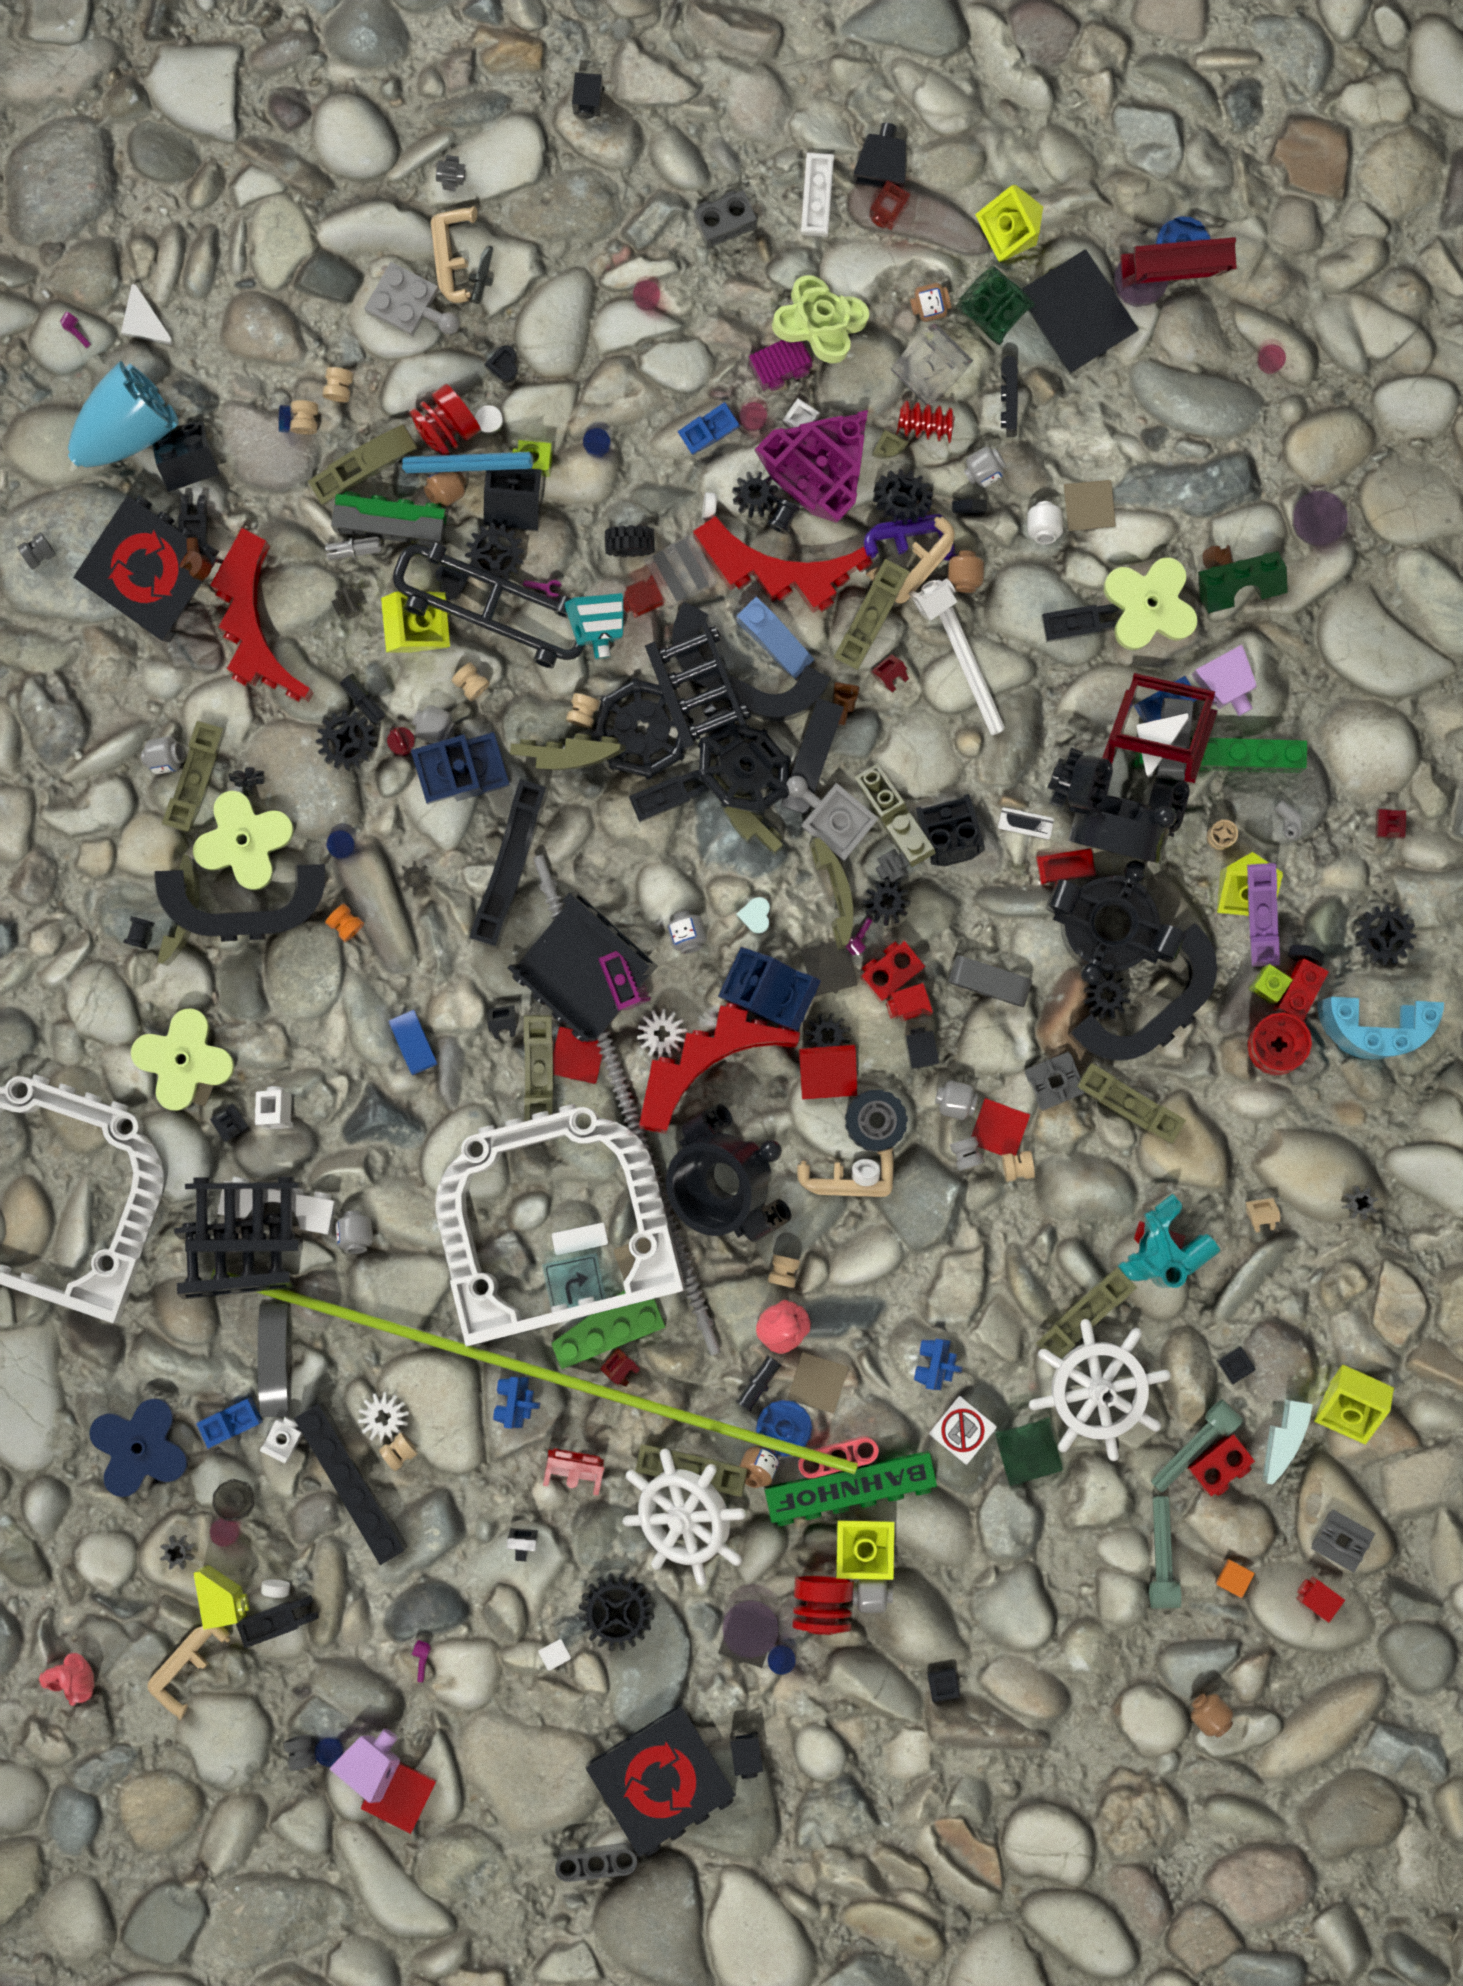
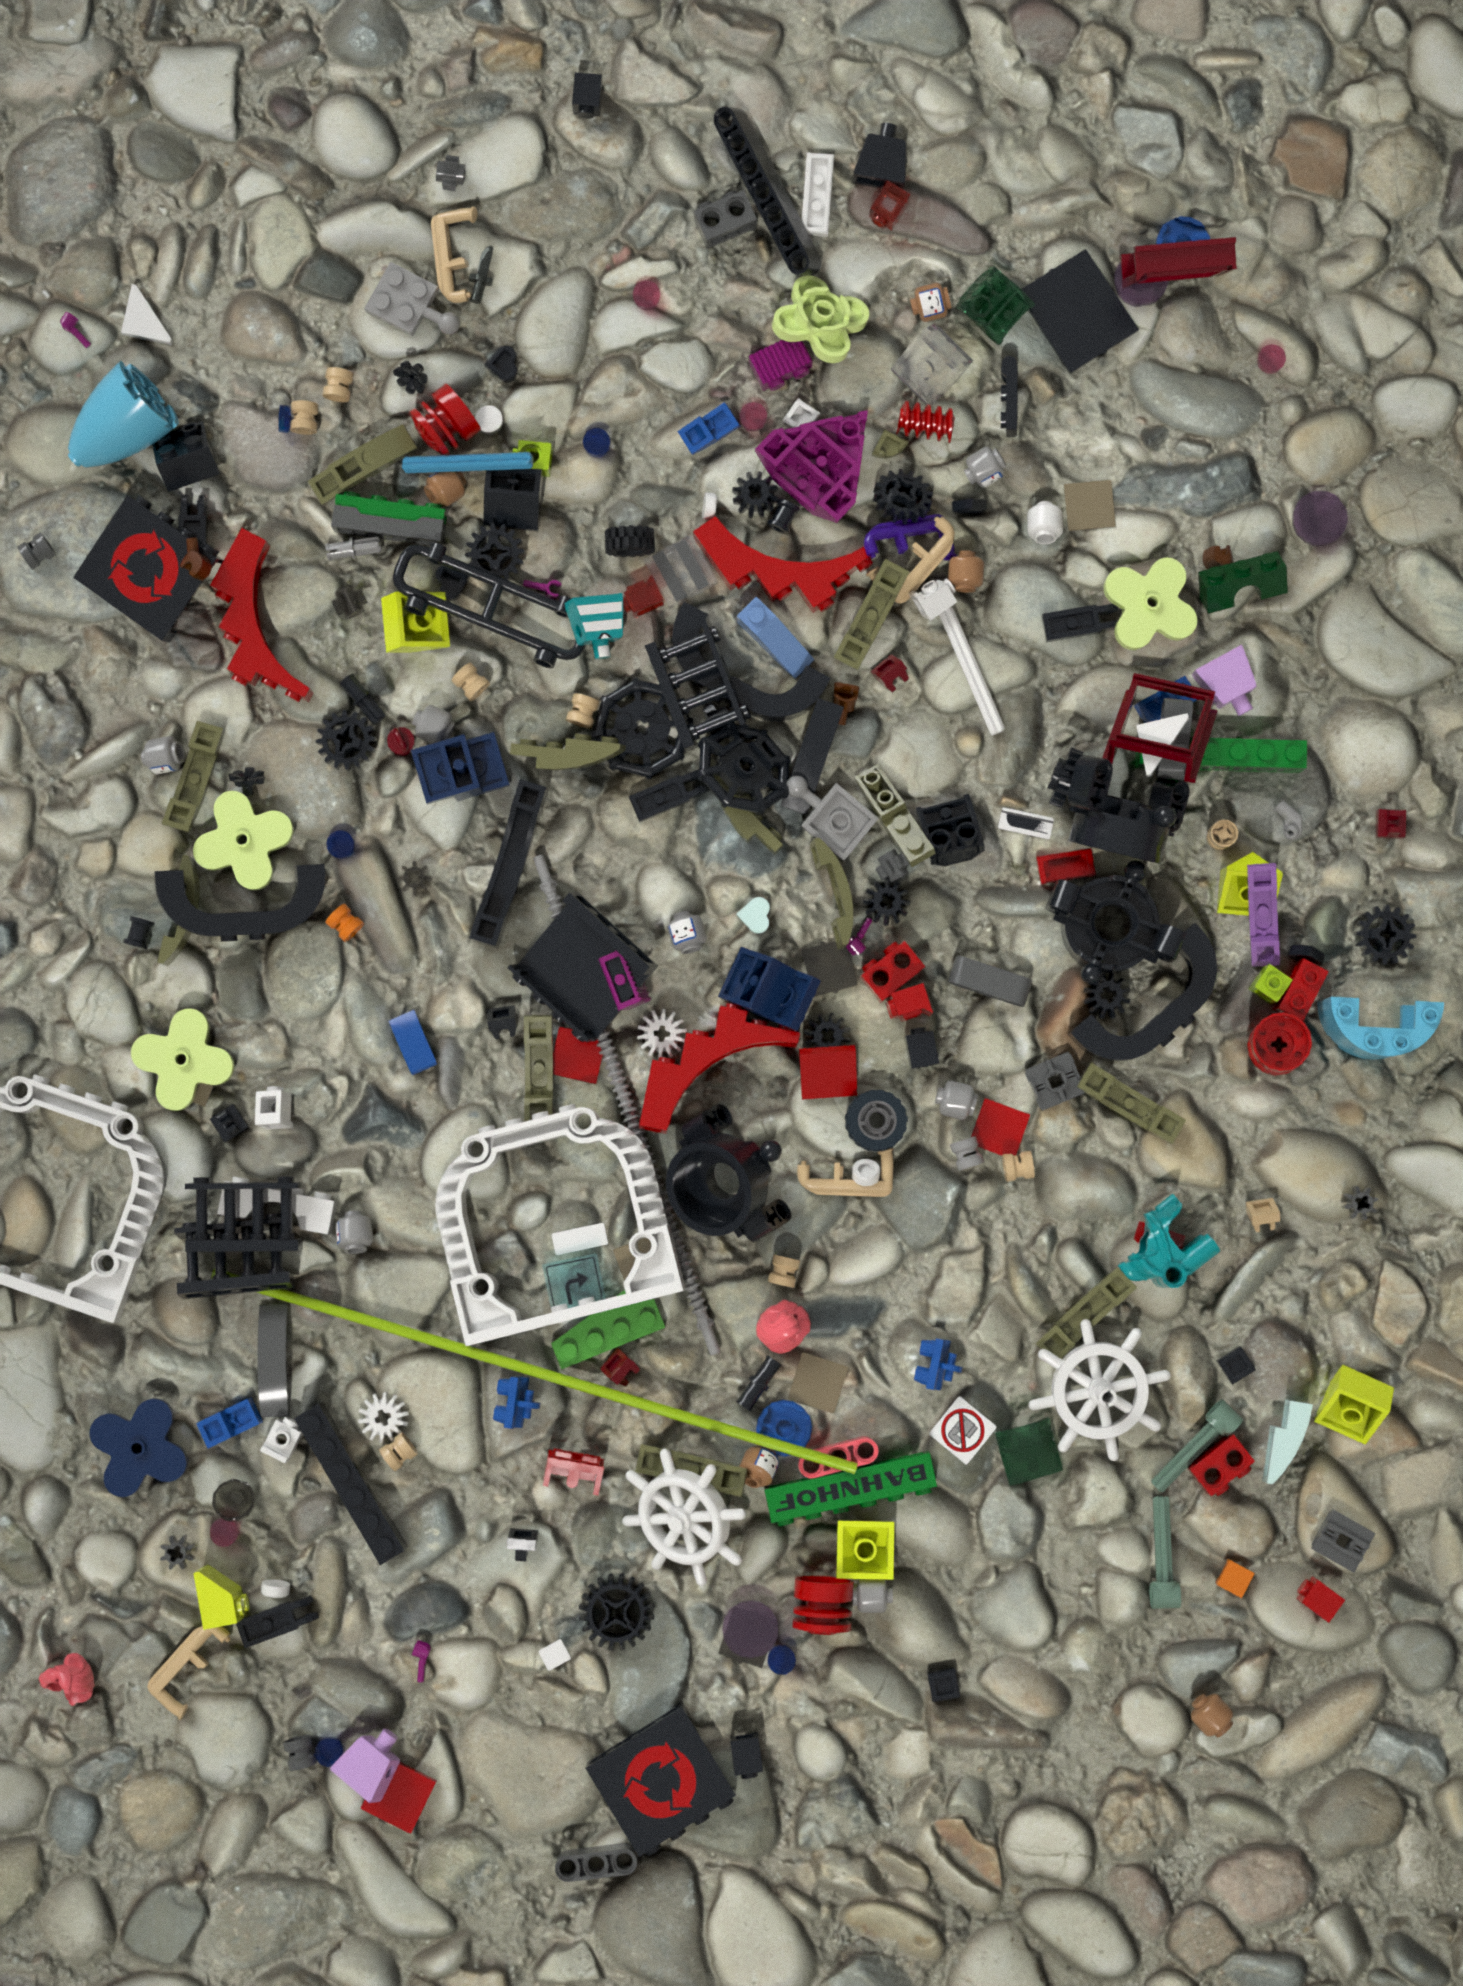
(411, 376): none -> black plant
(758, 182): none -> black beam
(1011, 222): neon yellow slope -> none

